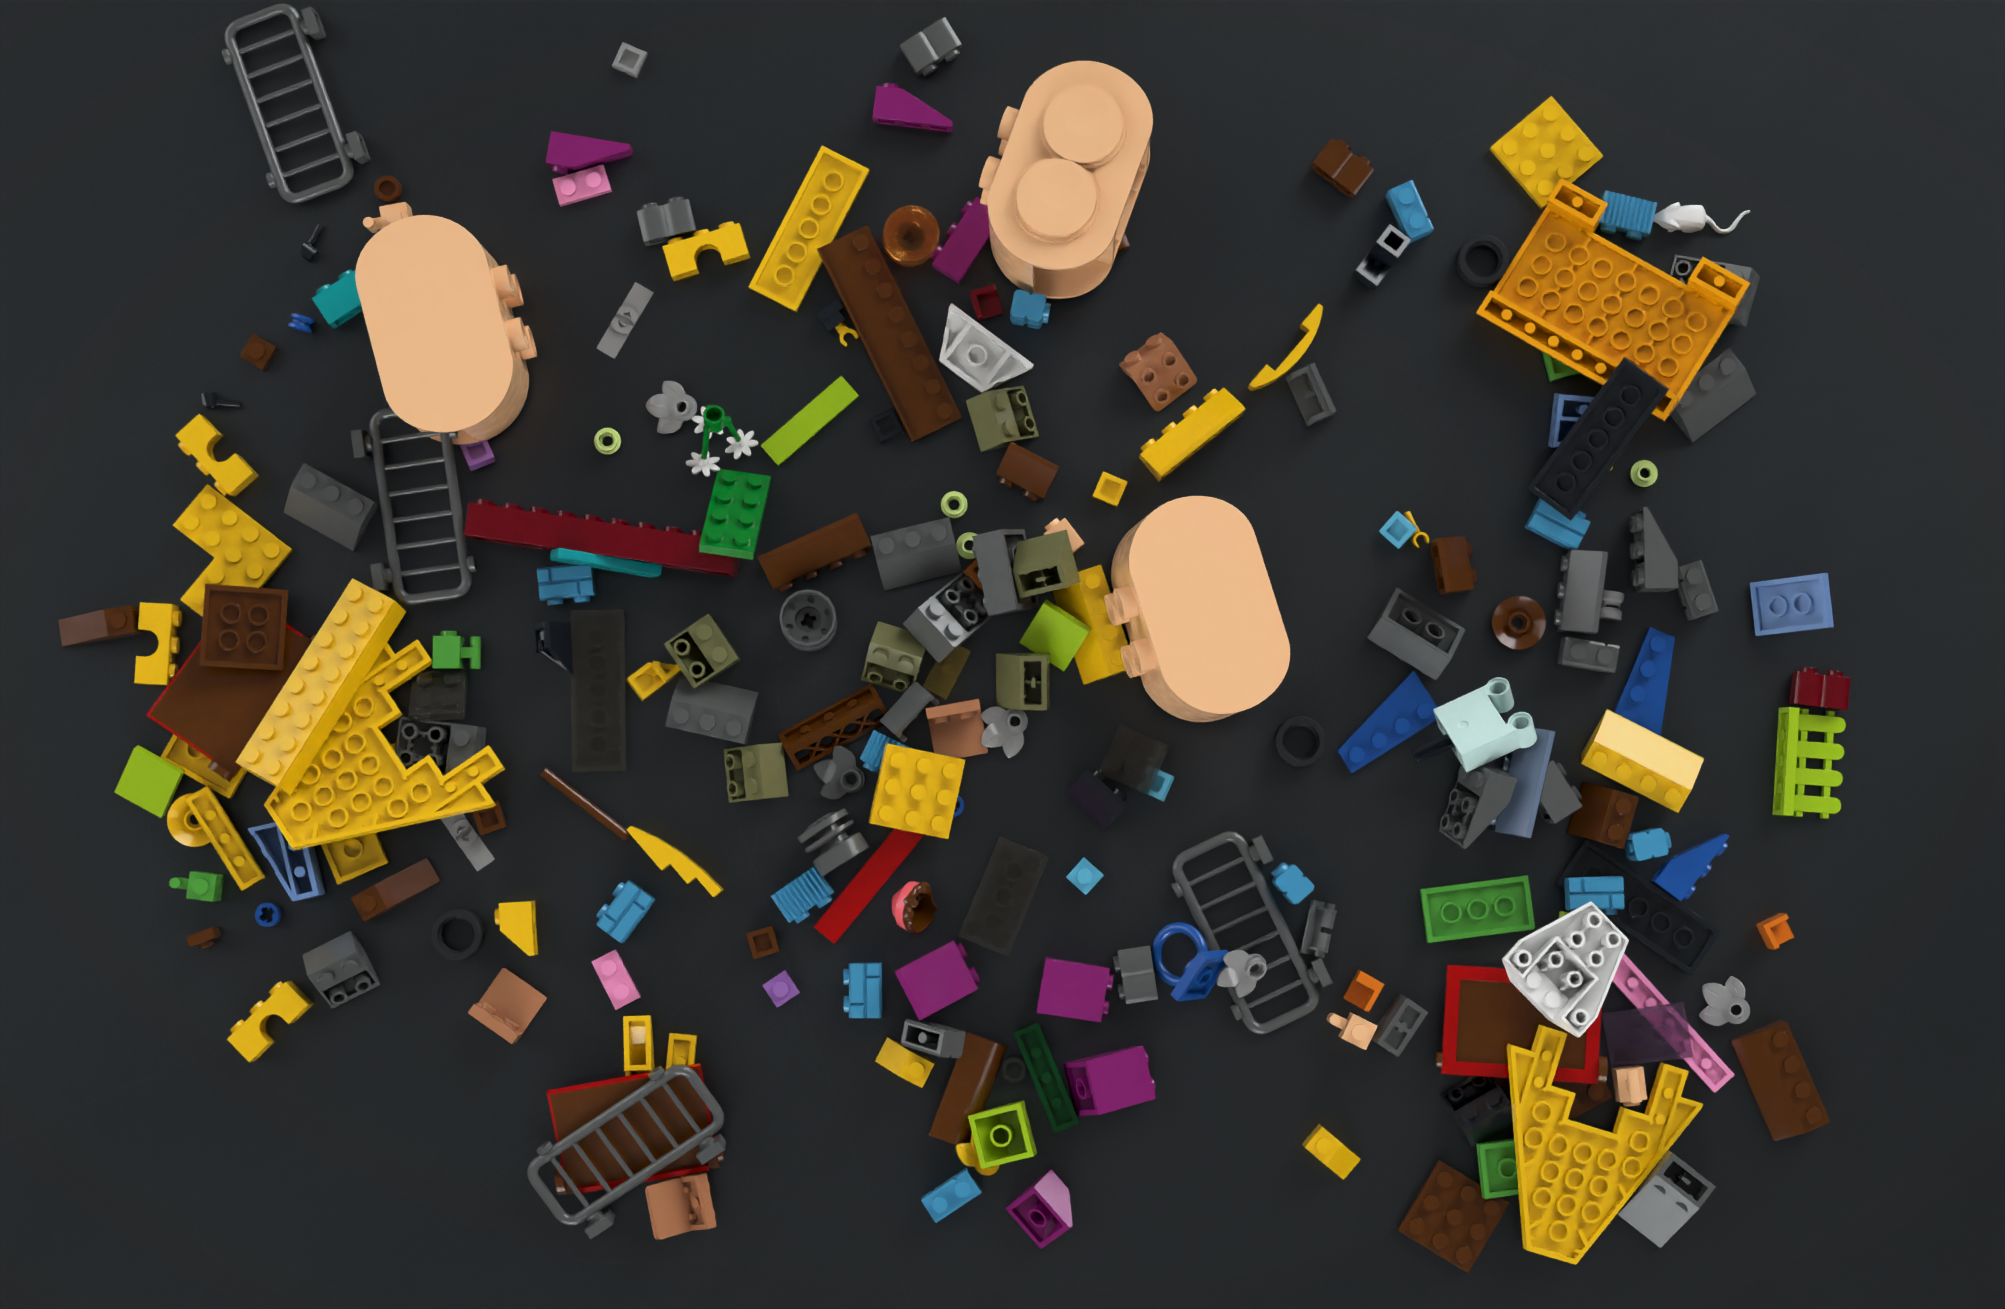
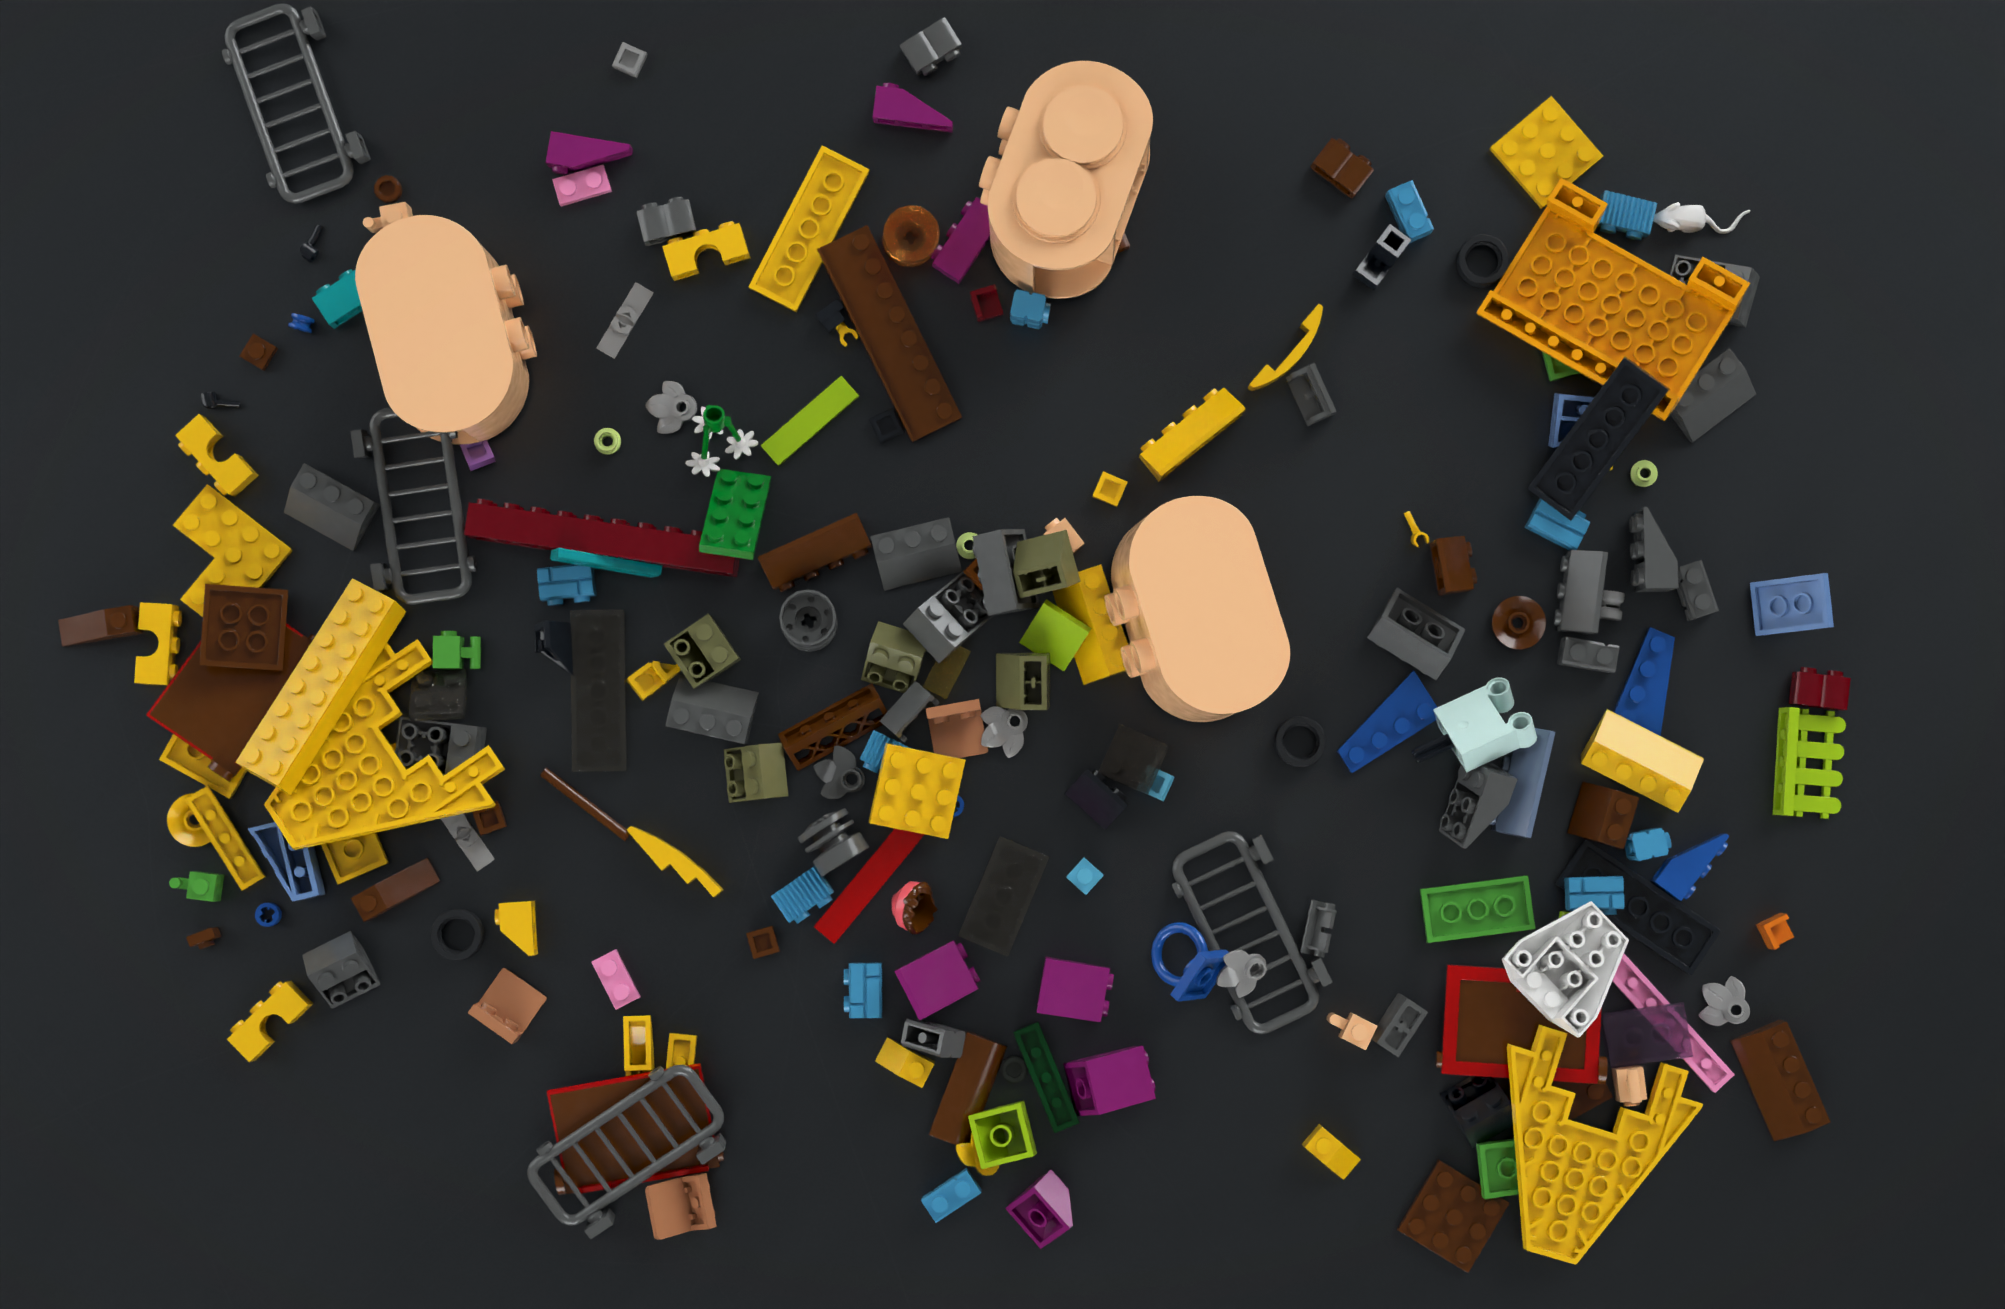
(149, 781): lime tile -> none
(625, 910): dark azure brick -> none
(781, 988): medium lavender plate -> none
(950, 497): yellowish green plate -> none
(978, 354): white wing -> none
(1002, 418): olive slope -> none
(1026, 472): reddish brown slope -> none
(1136, 974): dark grey brick -> none
(1159, 371): nougat bracket -> none
(1291, 882): dark azure brick -> none
(1363, 991): orange panel -> none
(1398, 529): medium azure plate -> none
(1557, 796): dark grey slope -> none
(1666, 1199): slope -> none

